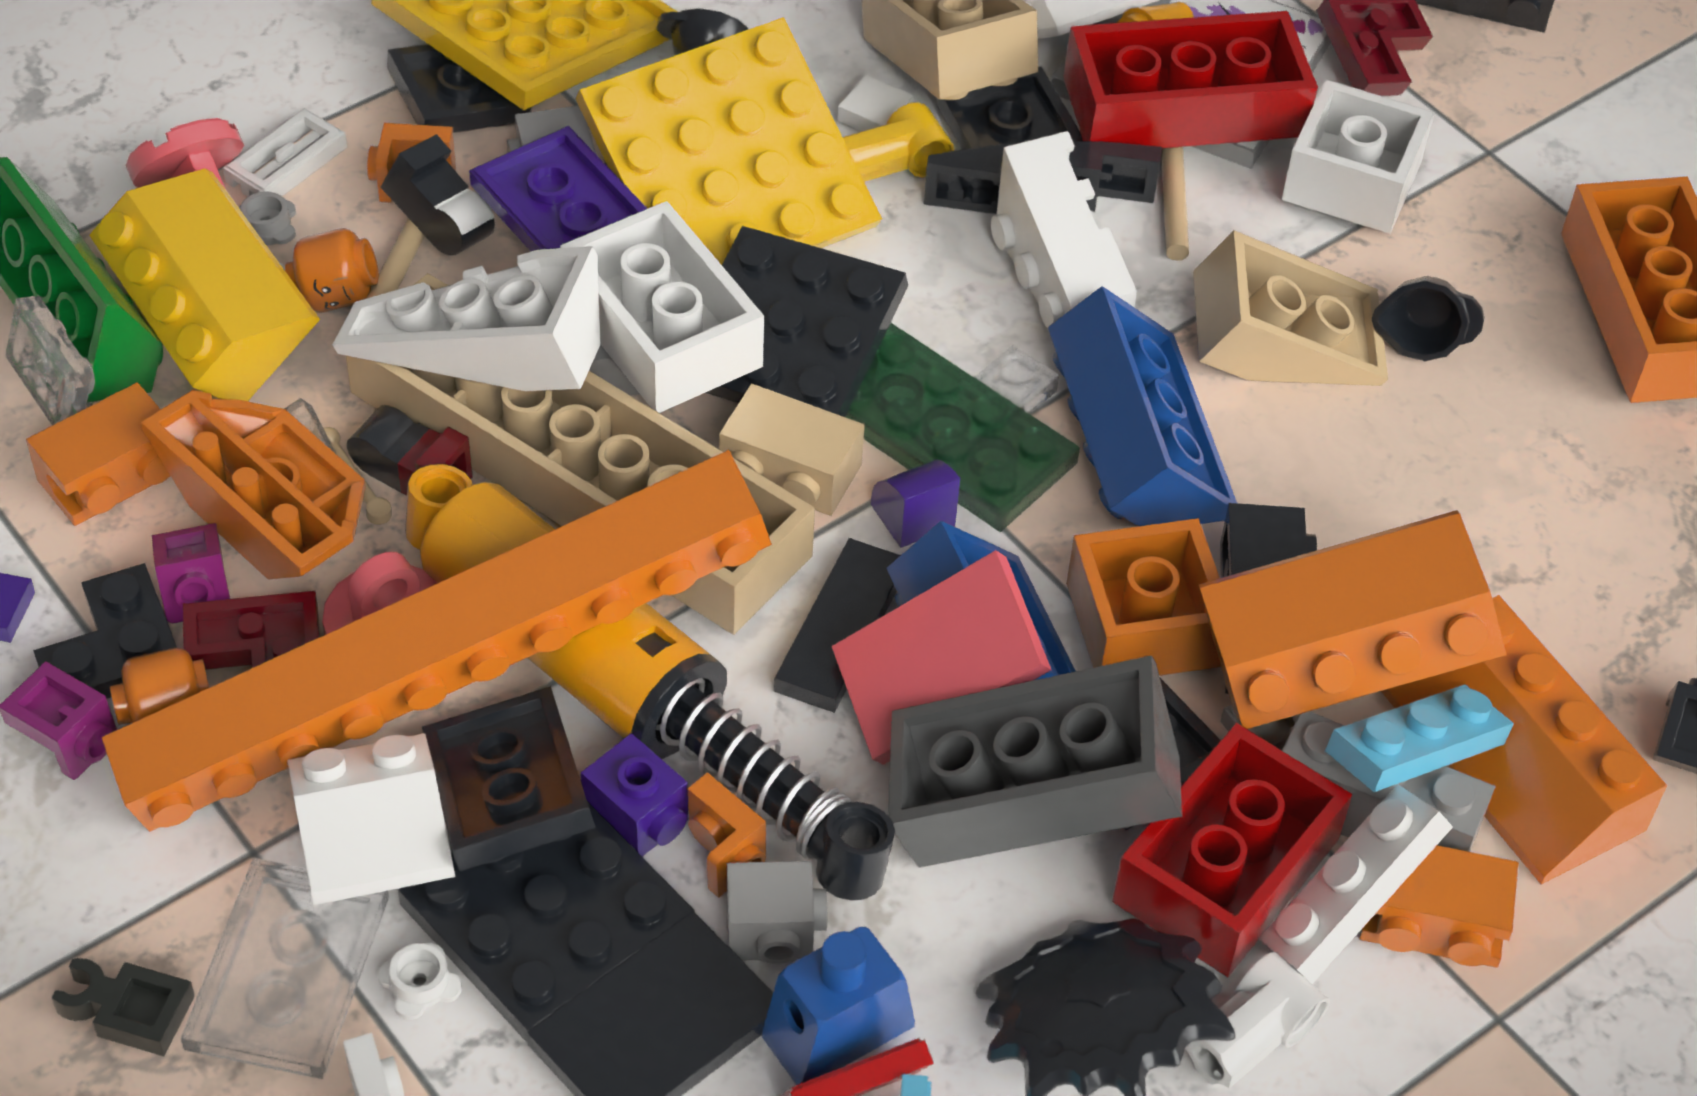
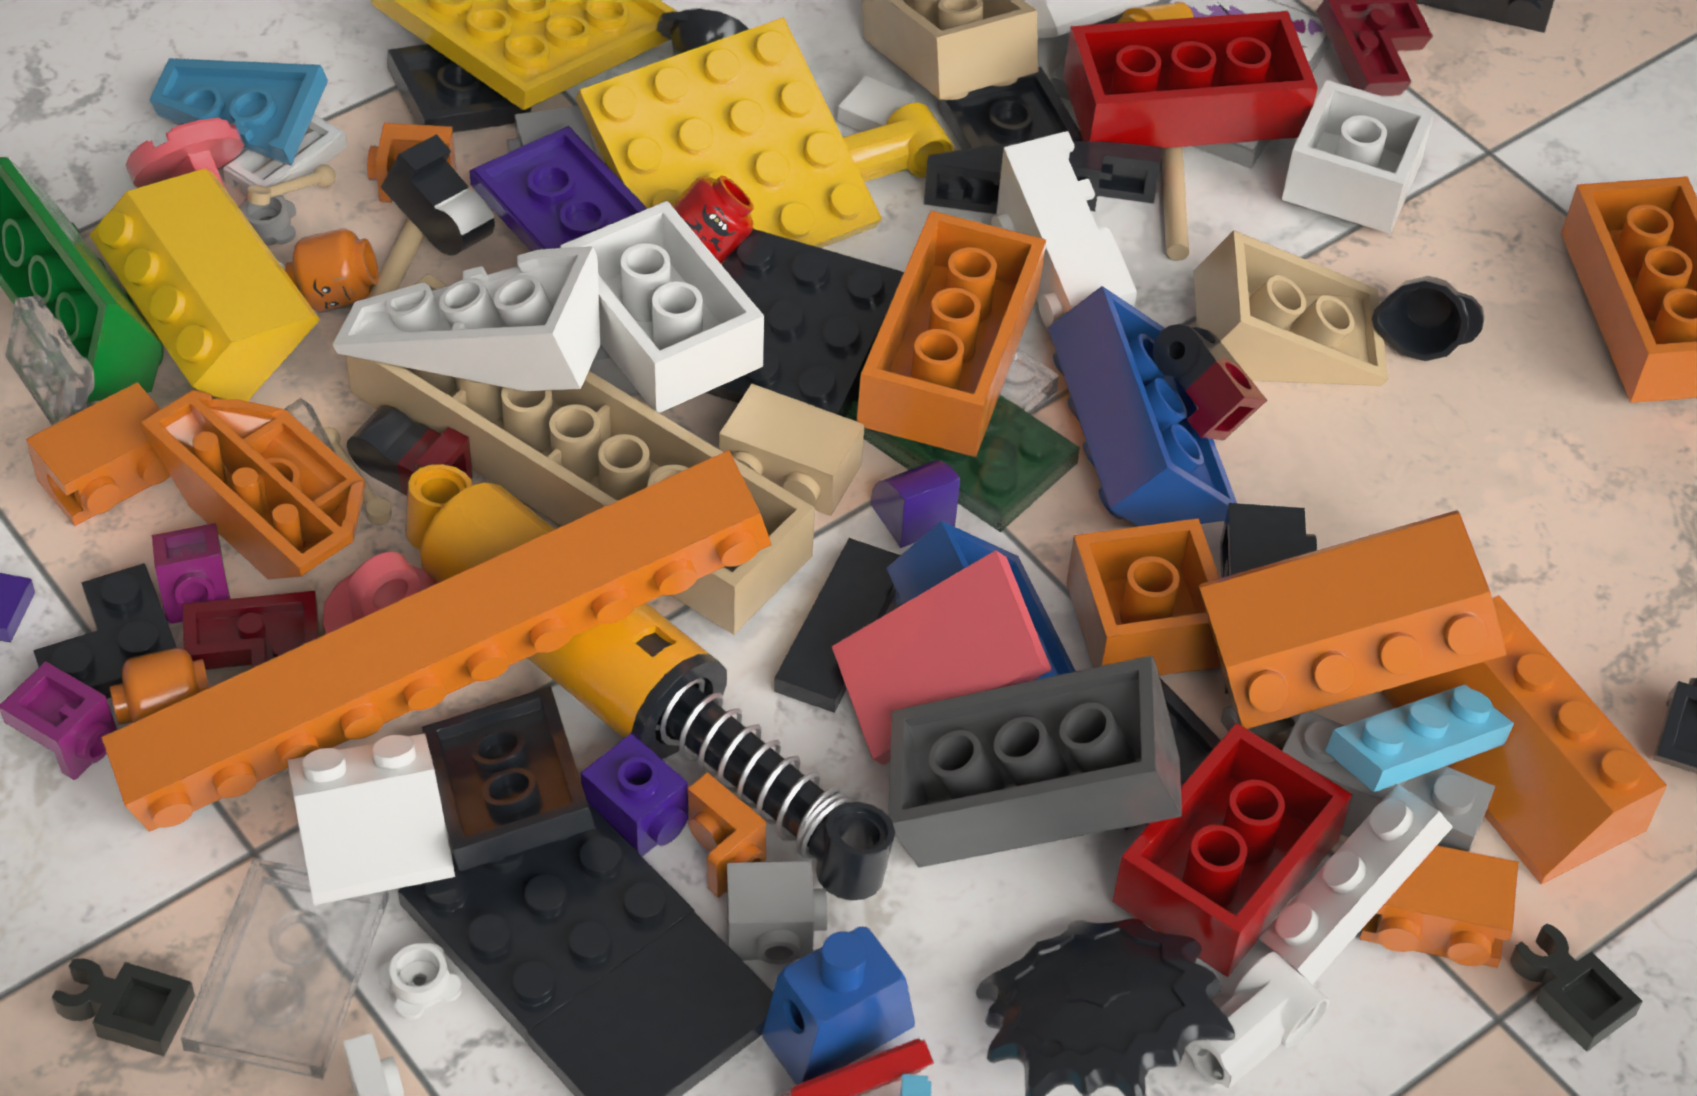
(259, 195): none -> tan hinge
(263, 99): none -> dark azure wing
(716, 213): none -> red head
(951, 333): none -> orange brick
(1209, 377): none -> leg
(1577, 994): none -> pearl dark grey plate

